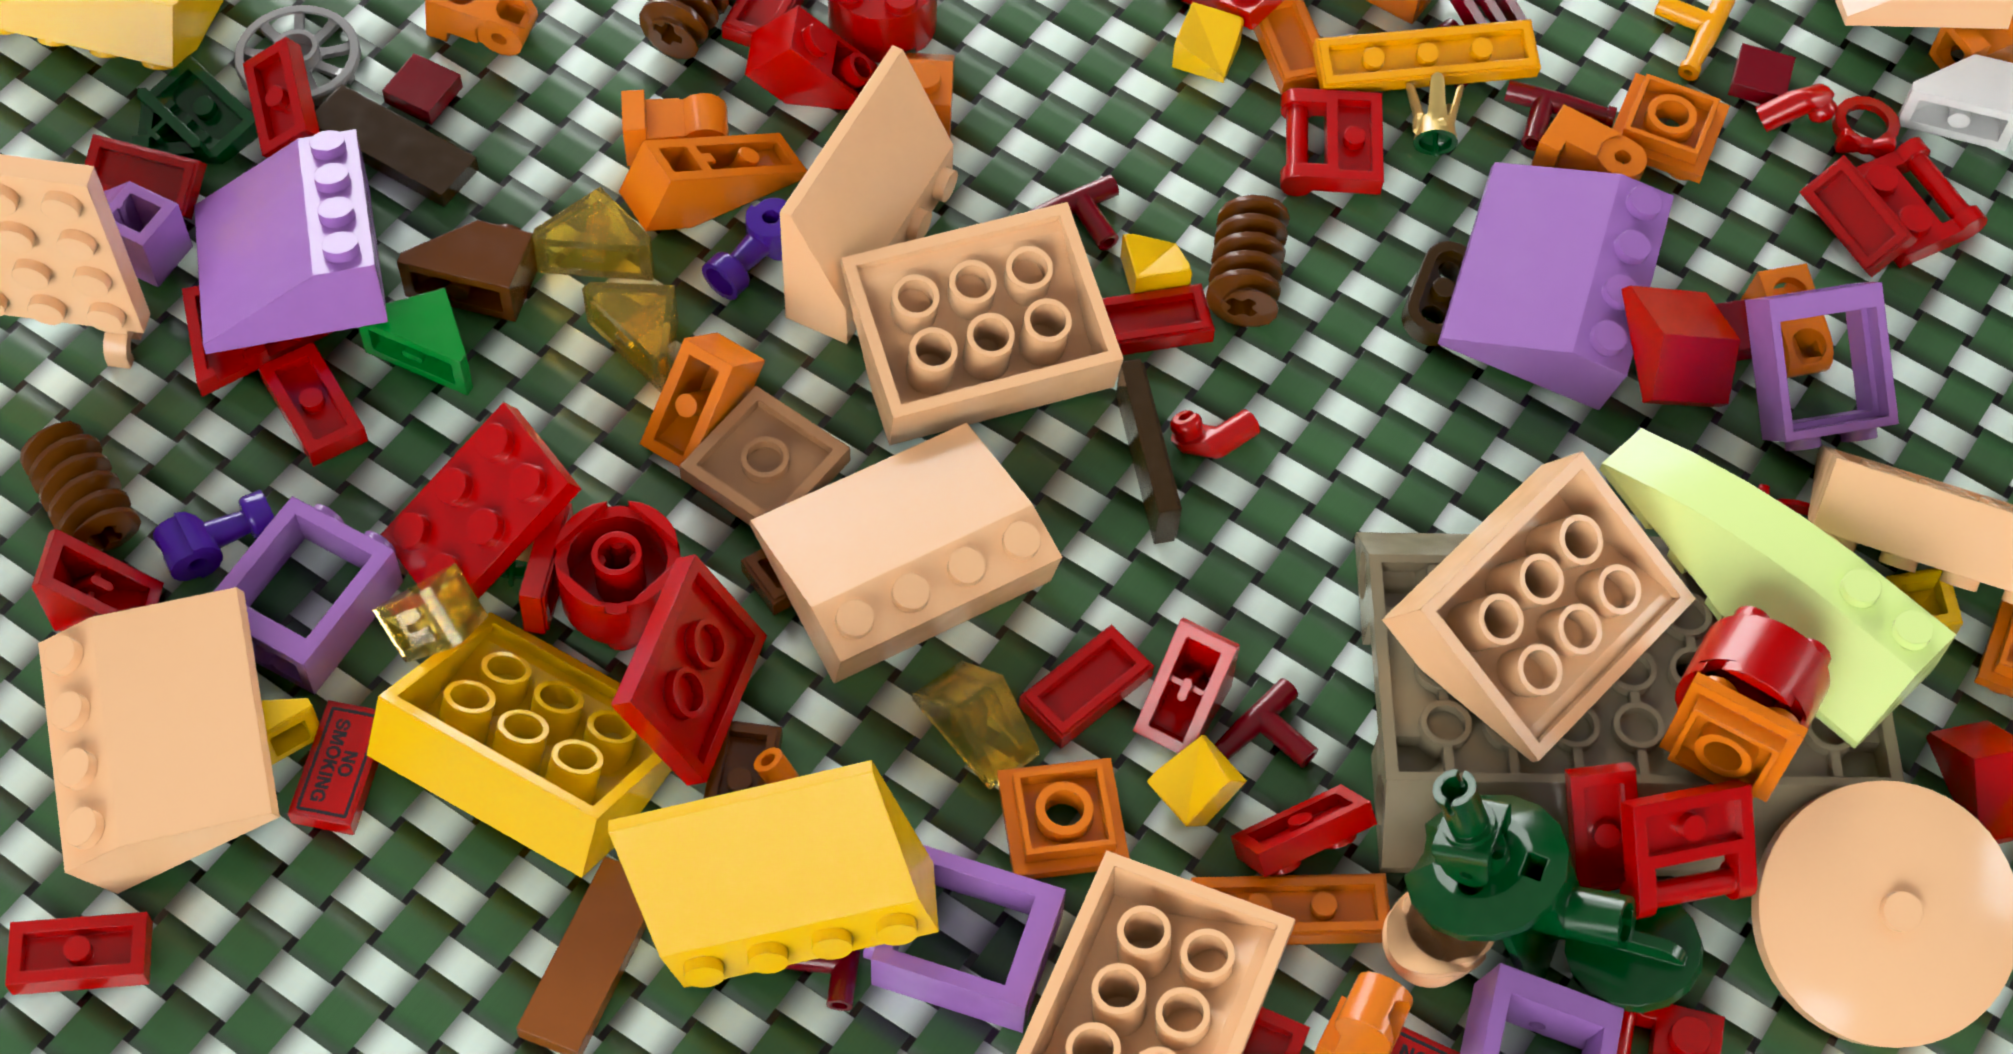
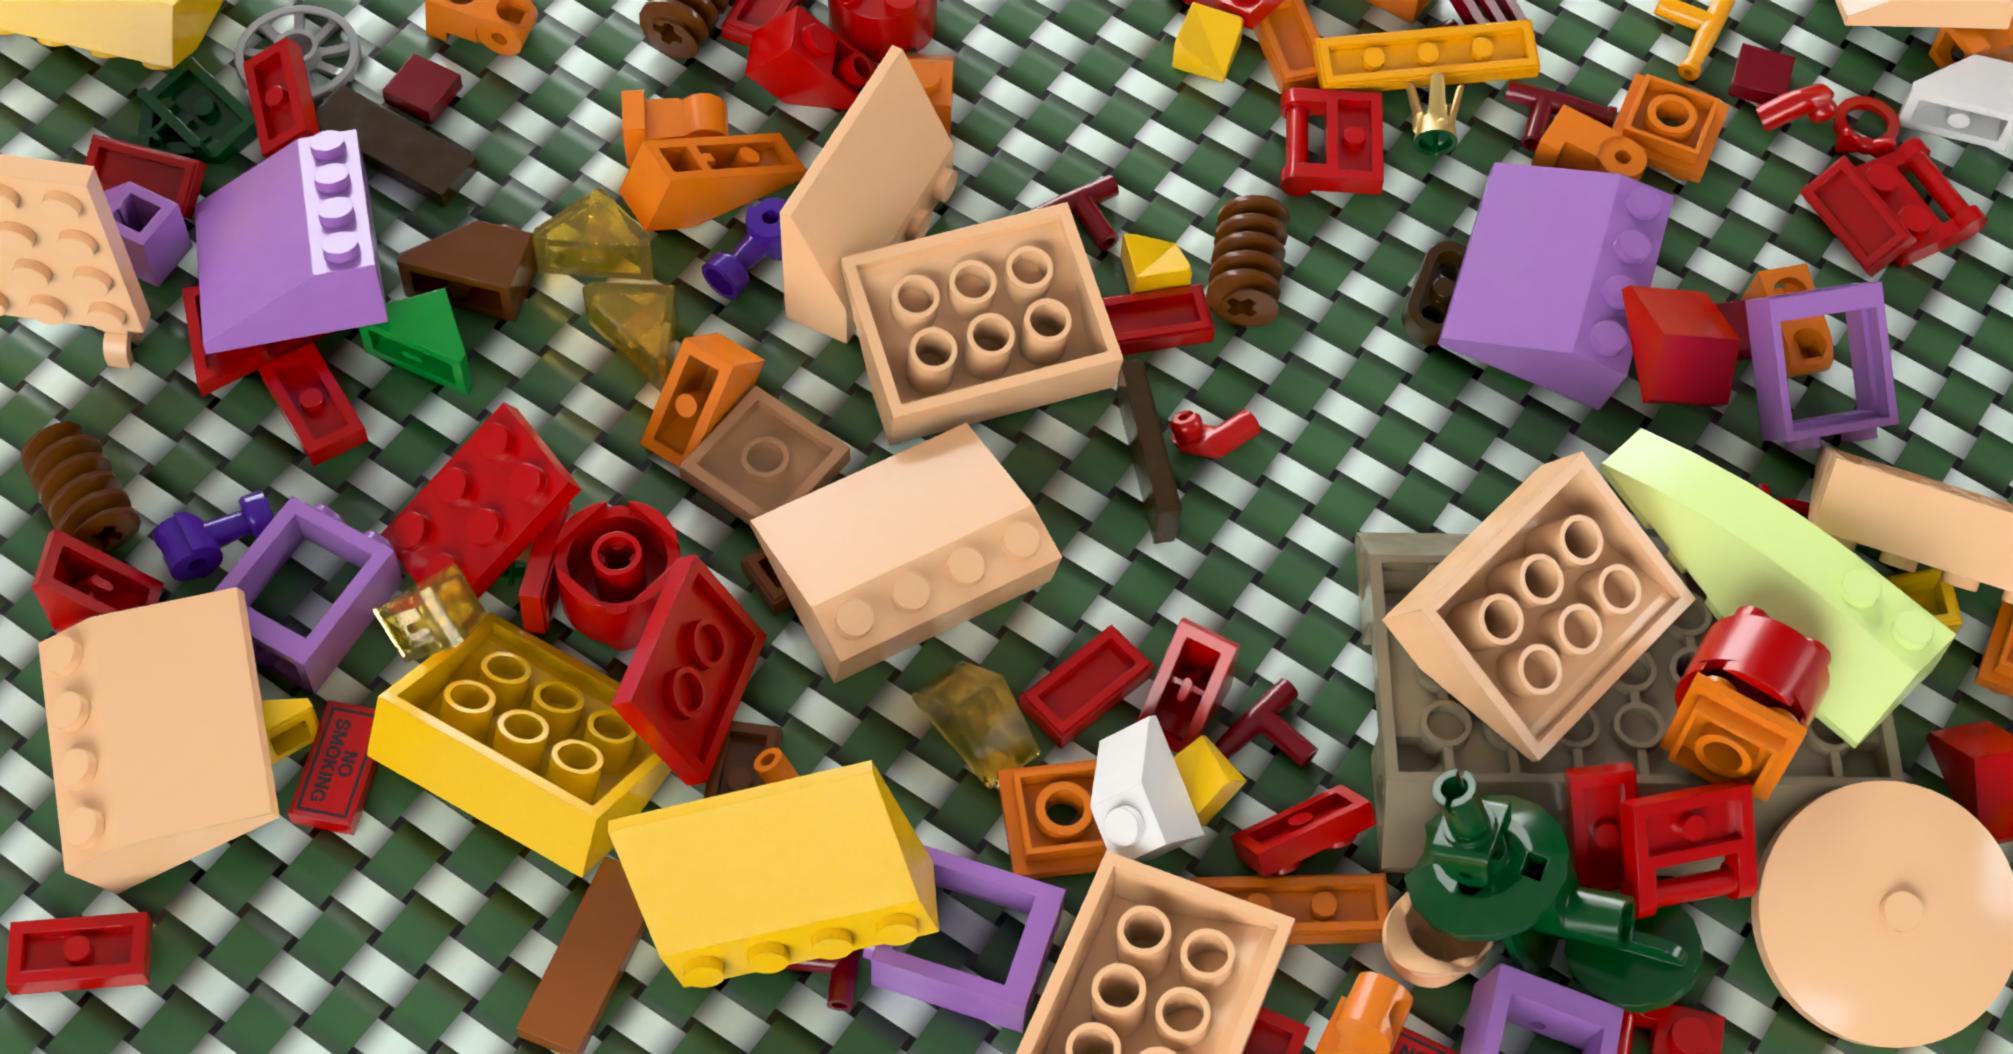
(1141, 794): none -> white slope

